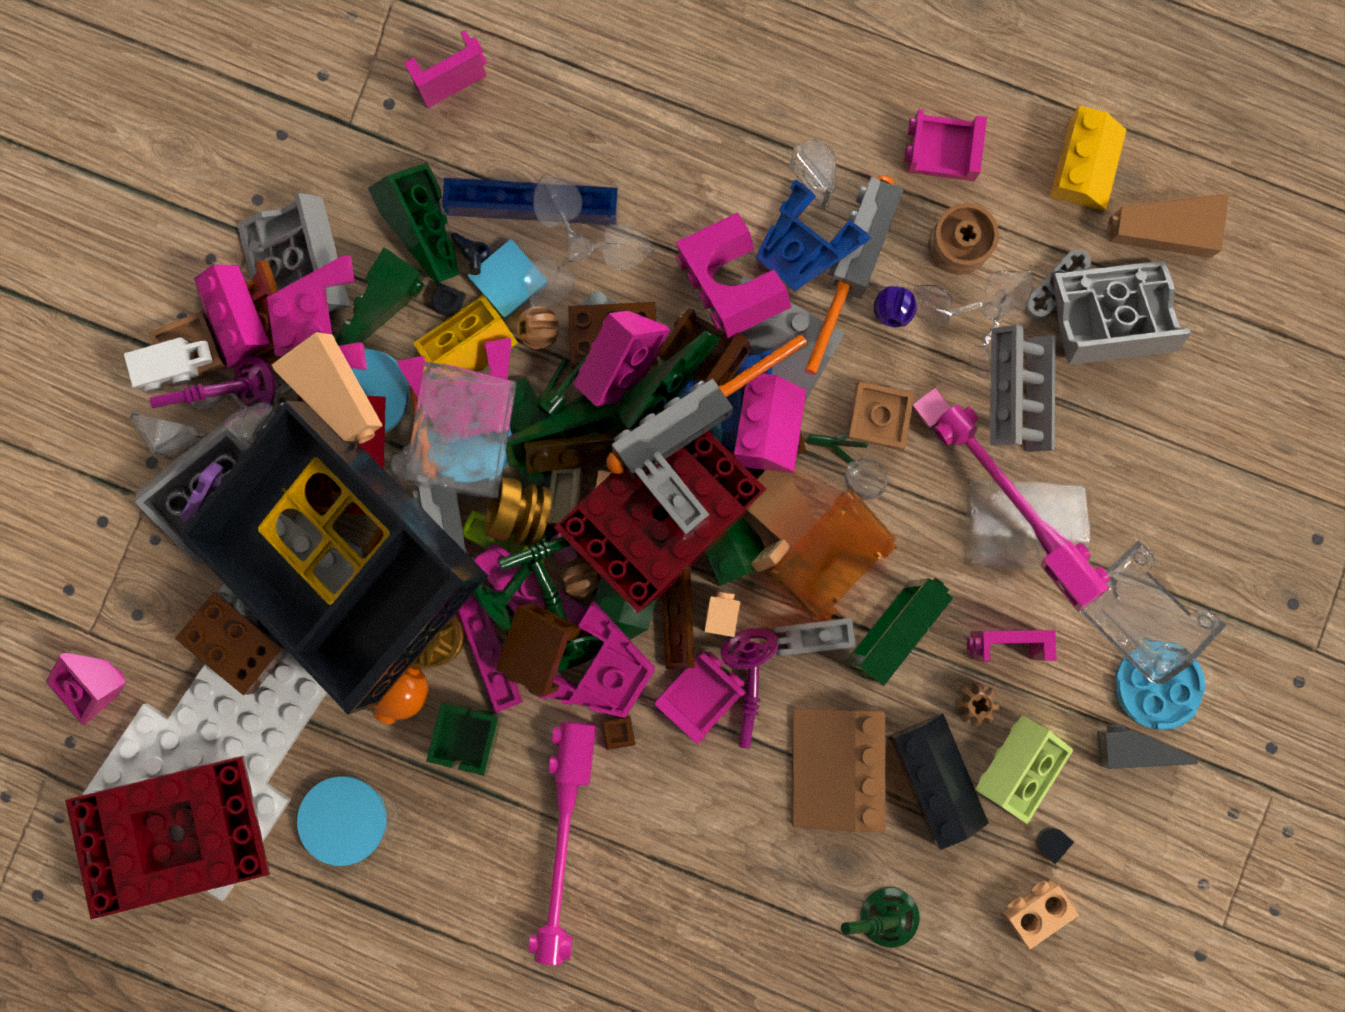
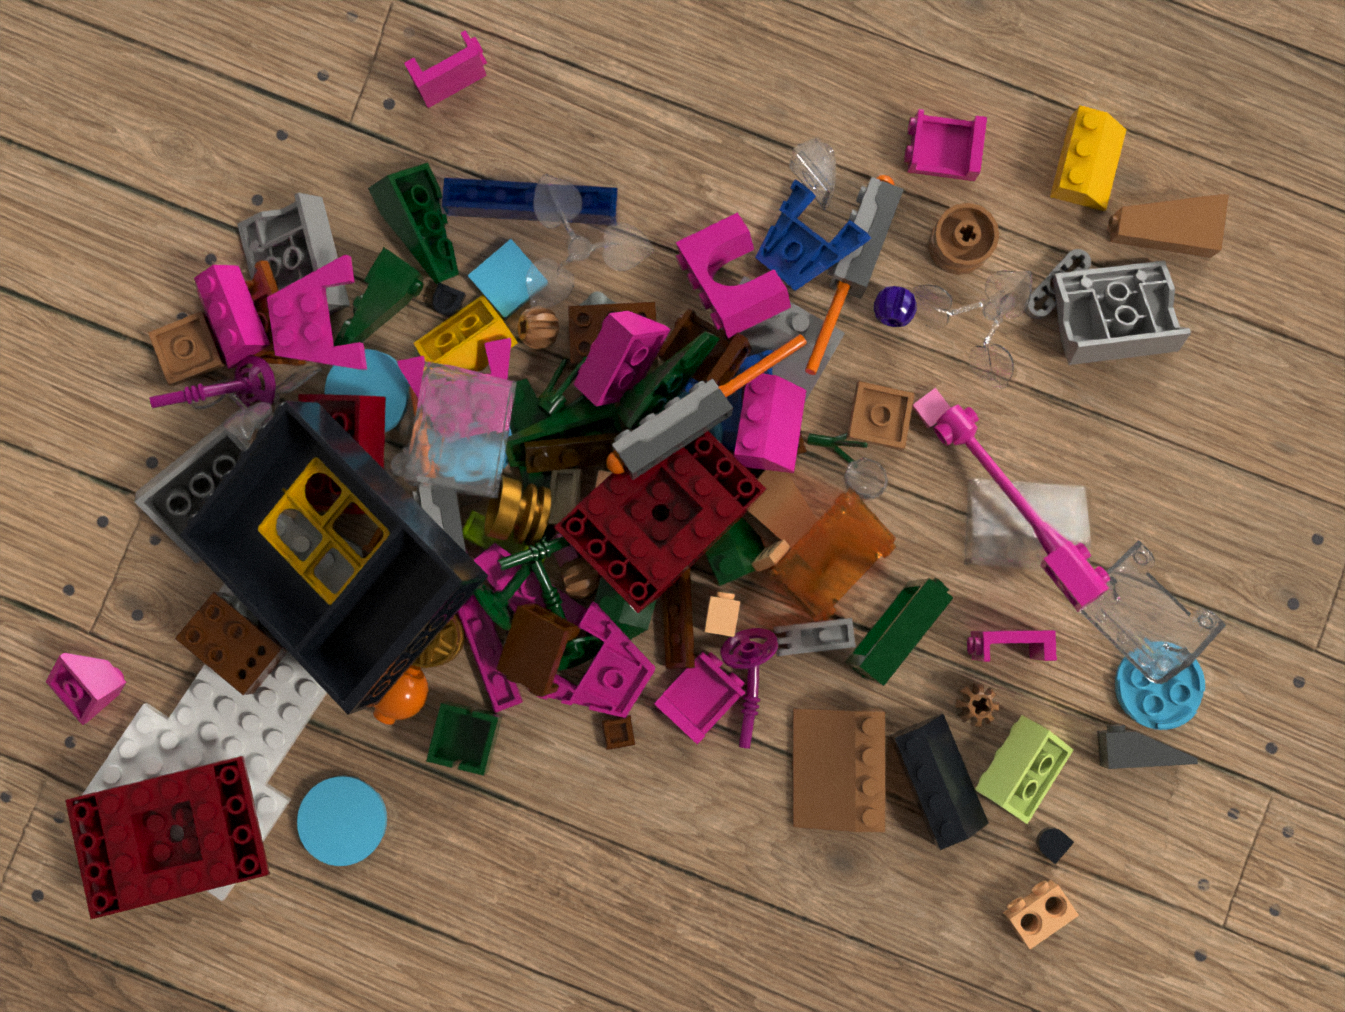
(166, 364): white brick -> none
(166, 437): clear slope -> none
(208, 482): medium lavender wing -> none
(329, 387): light nougat slope -> none
(473, 251): black animal -> none
(571, 769): dark pink bar -> none
(672, 494): light grey hinge -> none
(885, 918): dark green dish -> none
(1007, 389): light grey fence -> none

